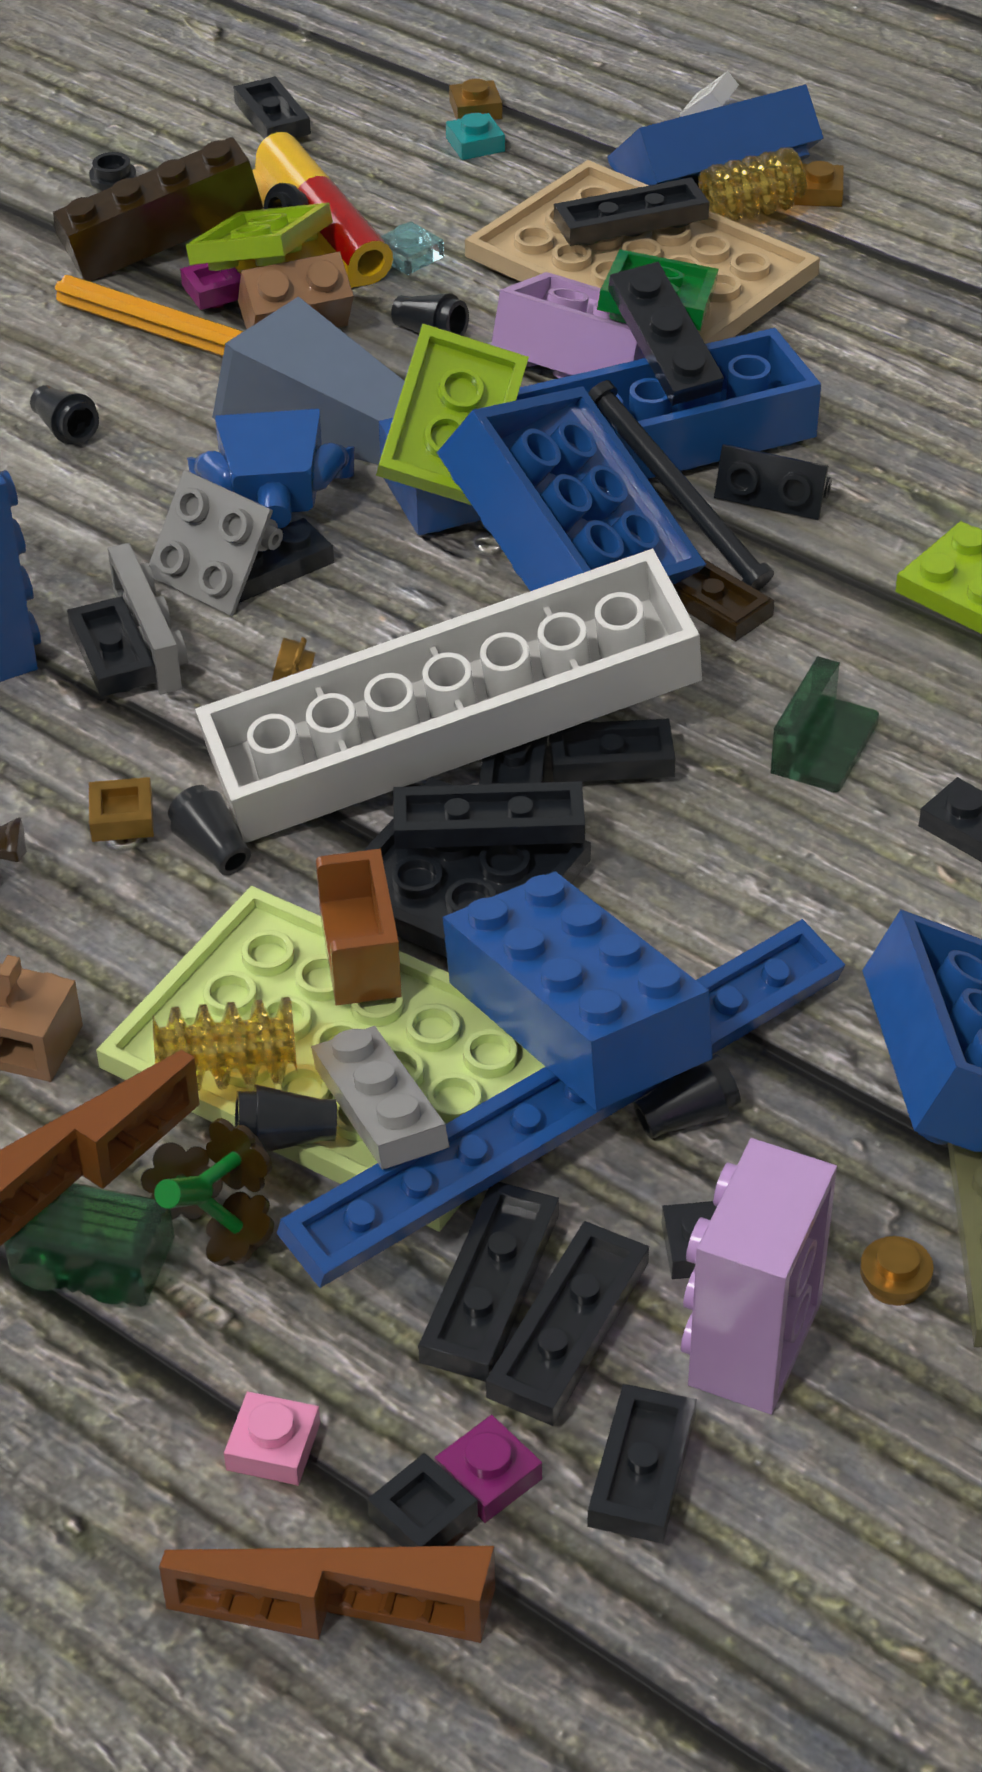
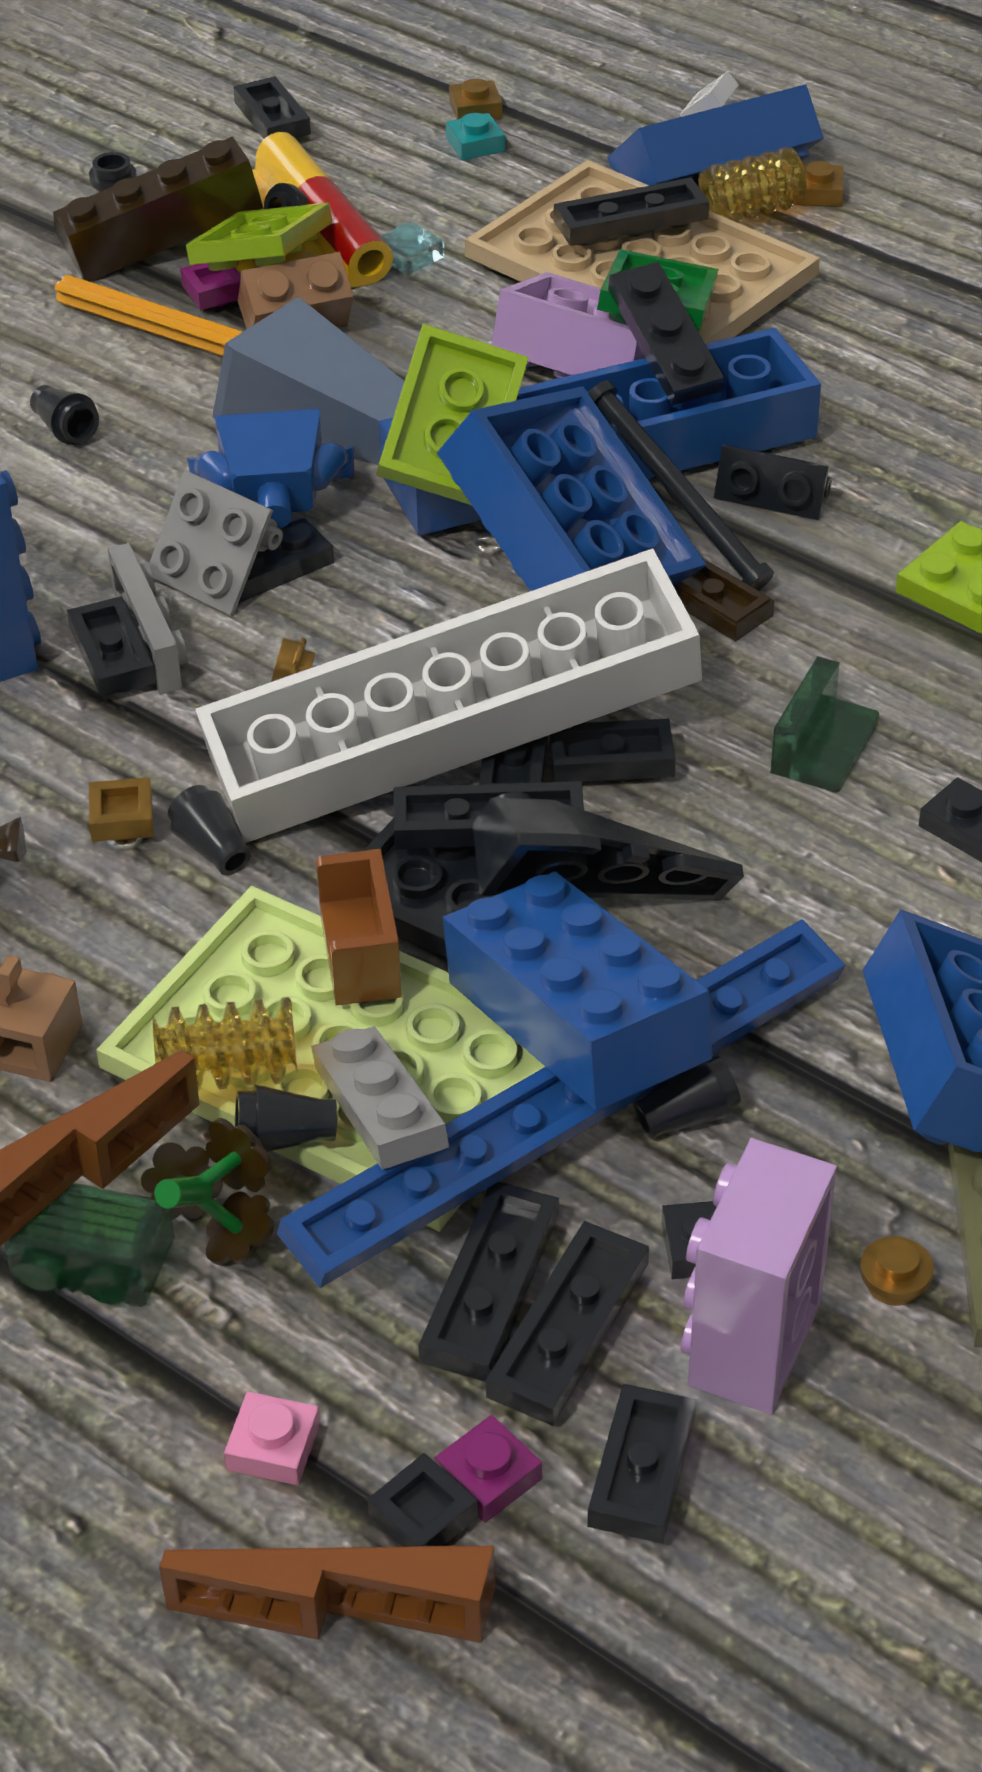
(437, 310): black cone -> none
(595, 854): none -> black wedge

